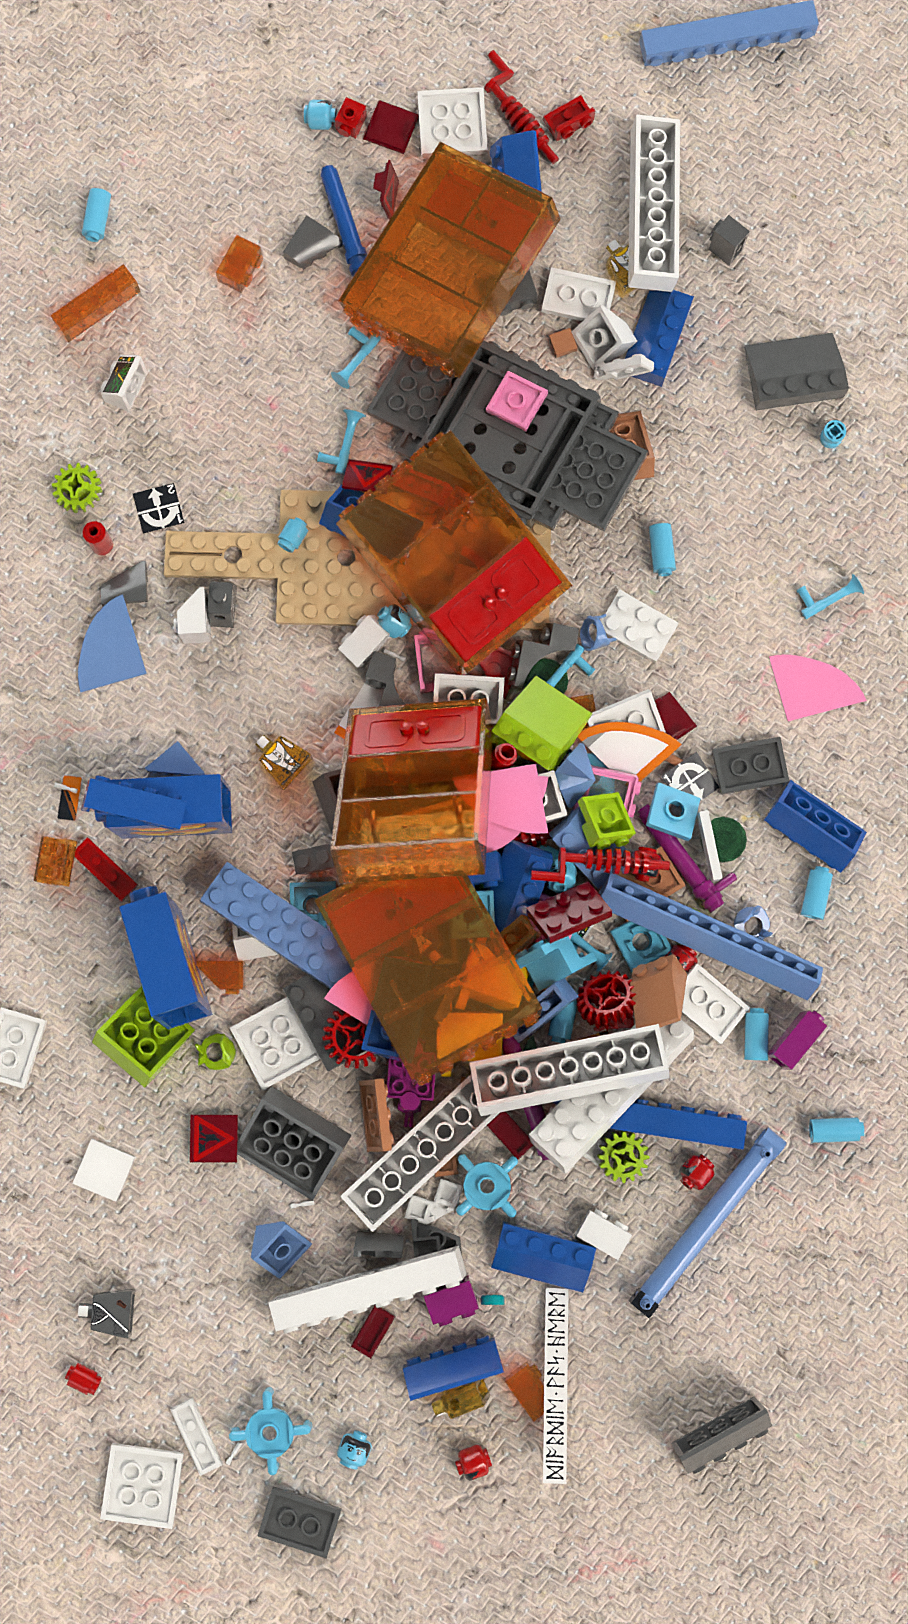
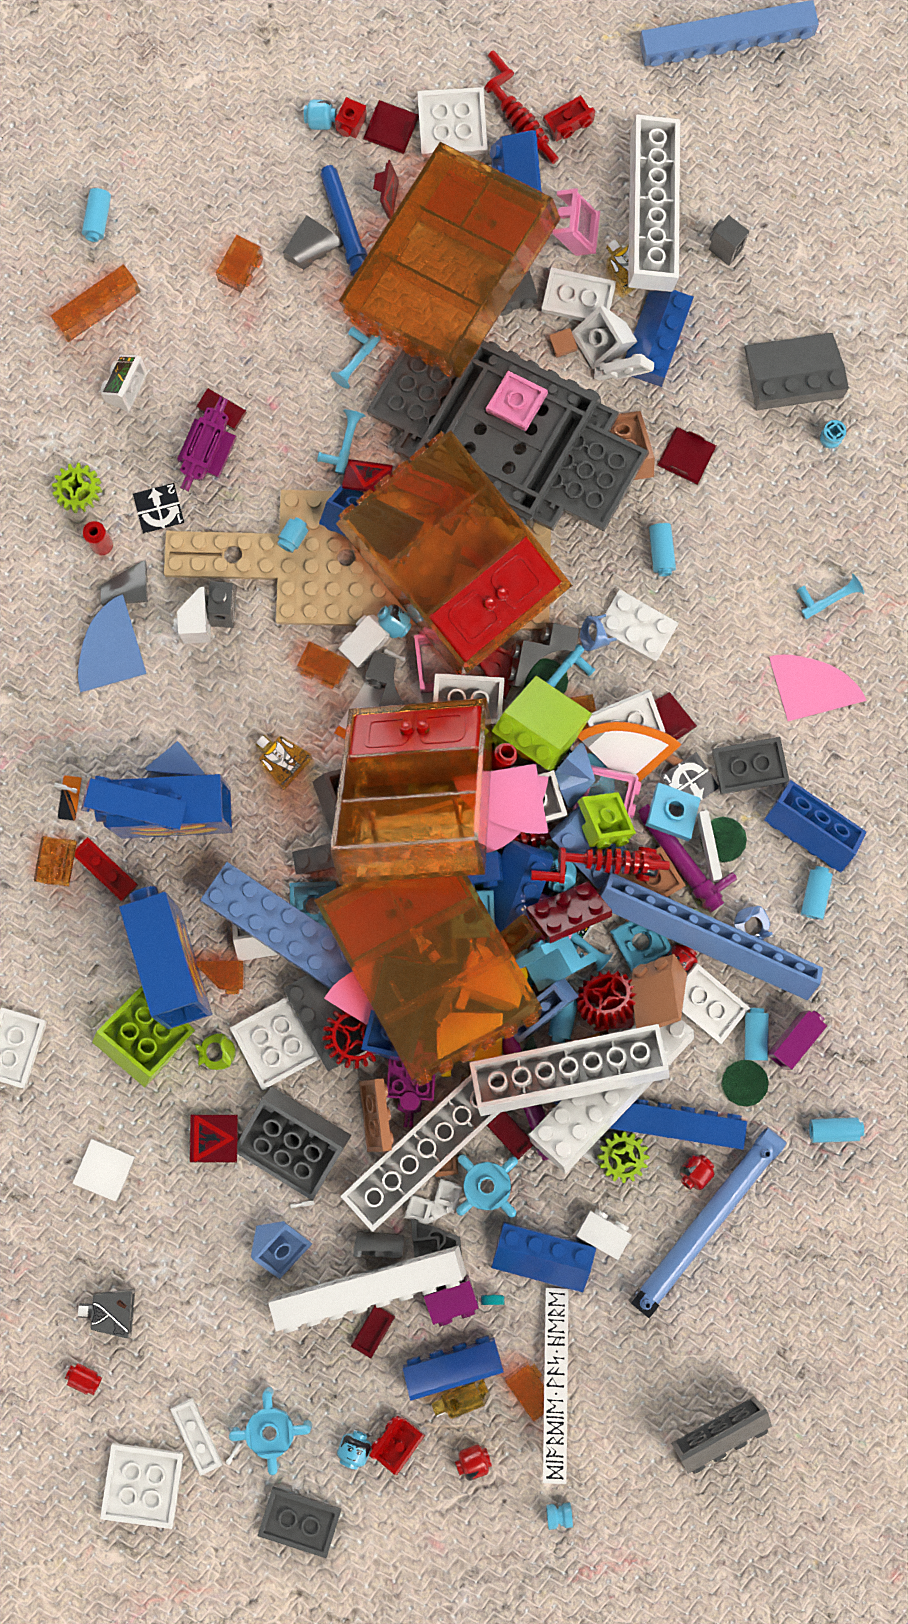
(206, 446): none -> magenta piece
(233, 411): none -> dark red tile
(323, 665): none -> clear orange brick
(396, 1444): none -> red bracket
(559, 1515): none -> medium azure wheel
(584, 223): none -> bright pink window
(687, 455): none -> dark red piece
(744, 1083): none -> clear green tile

